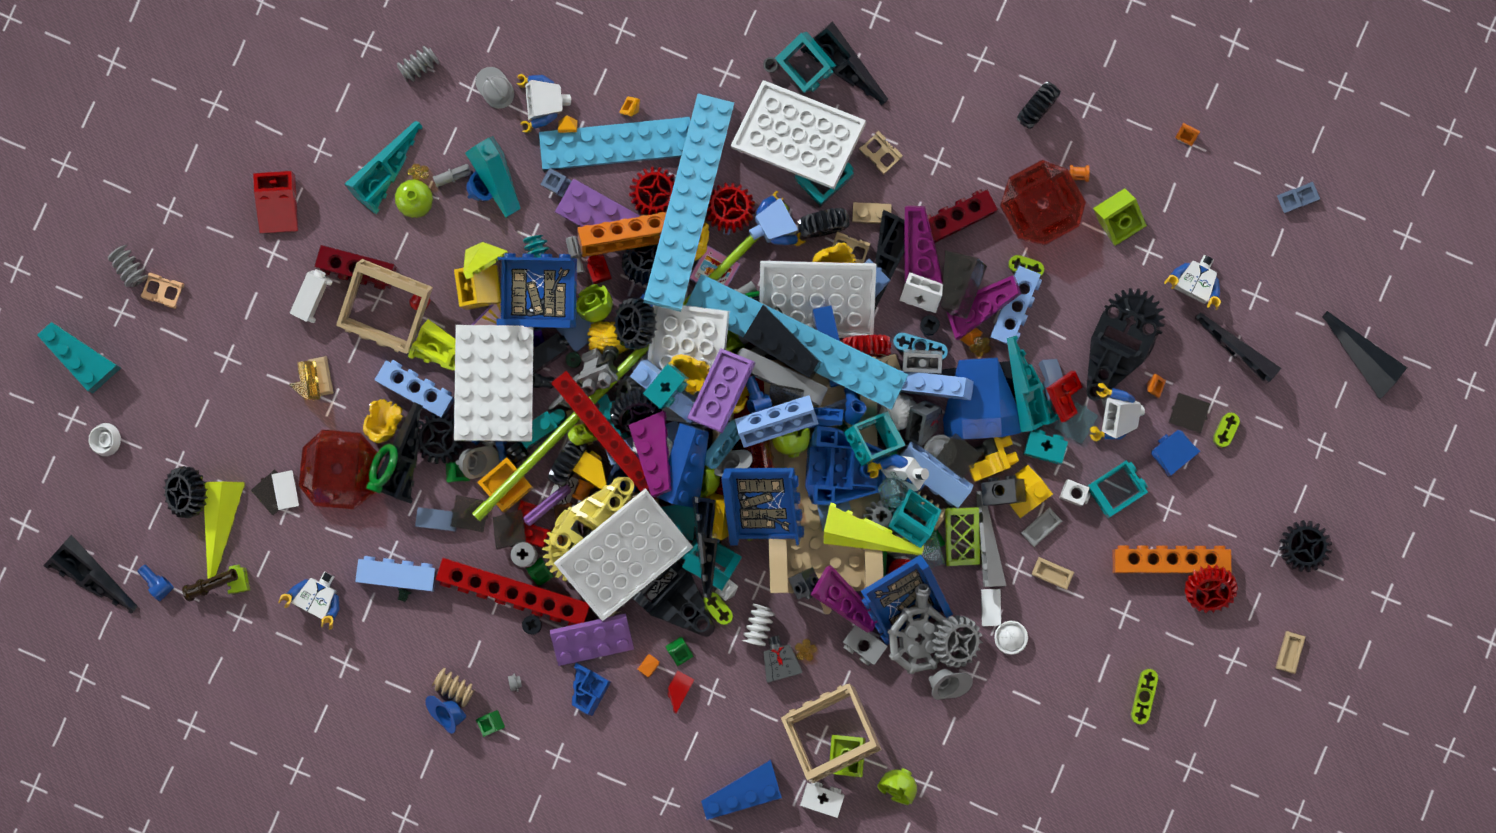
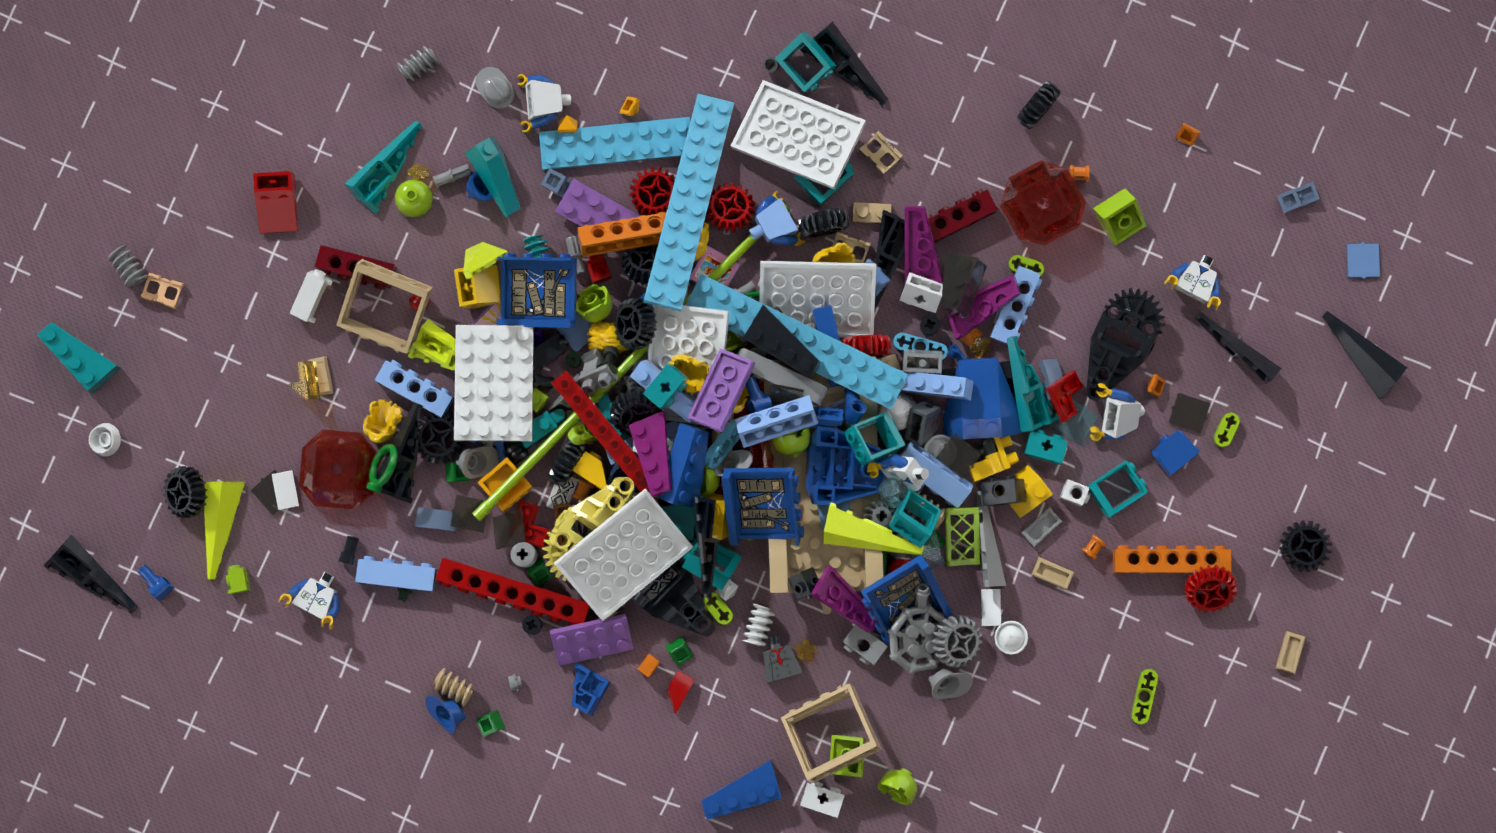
(203, 586): dark brown pin -> none
(347, 555): none -> black pin
(539, 401): none -> lime brick
(547, 504): medium lavender axle -> none
(956, 353): none -> blue piece
(1095, 542): none -> orange bush
(1363, 260): none -> medium blue piece

